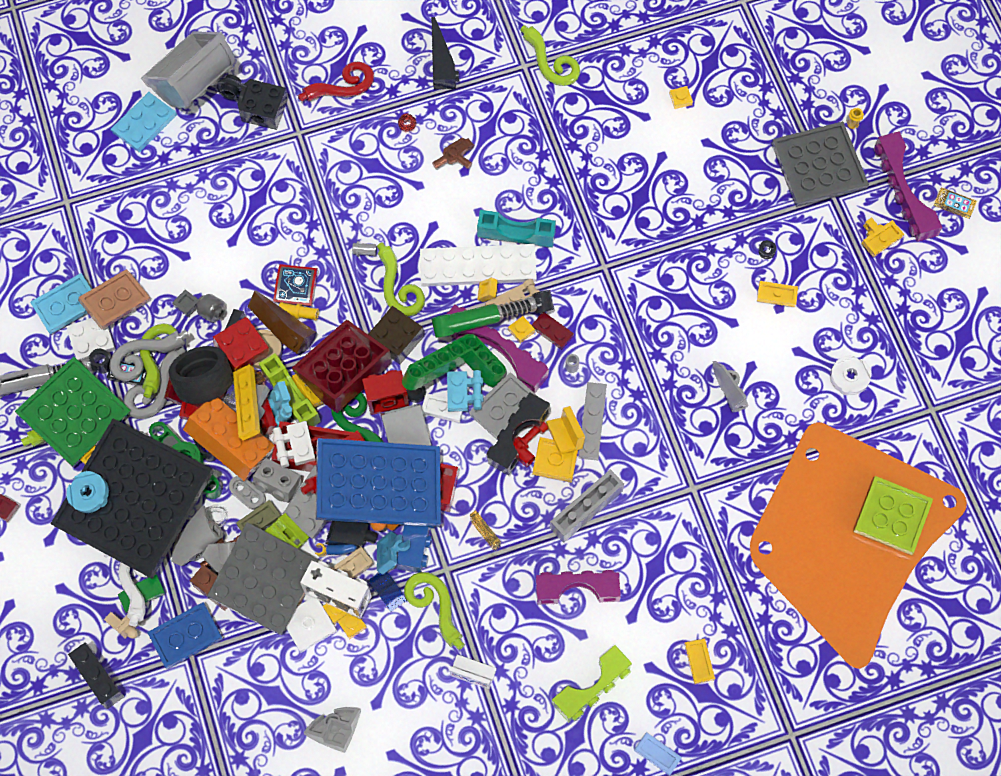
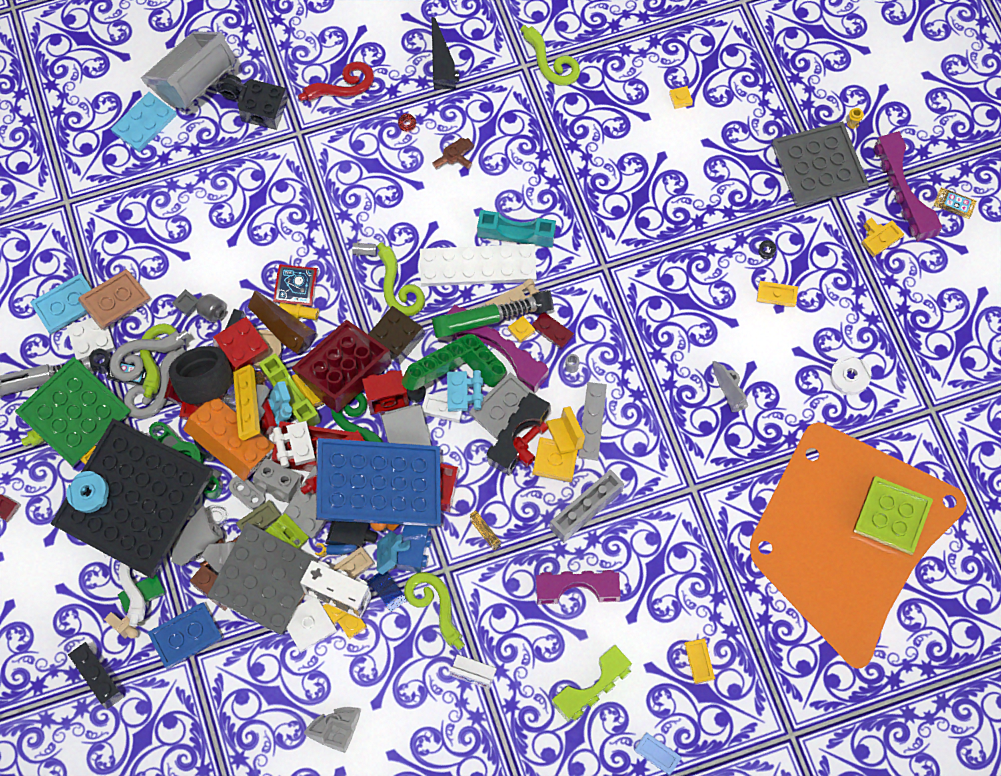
(487, 289): yellow plate -> none

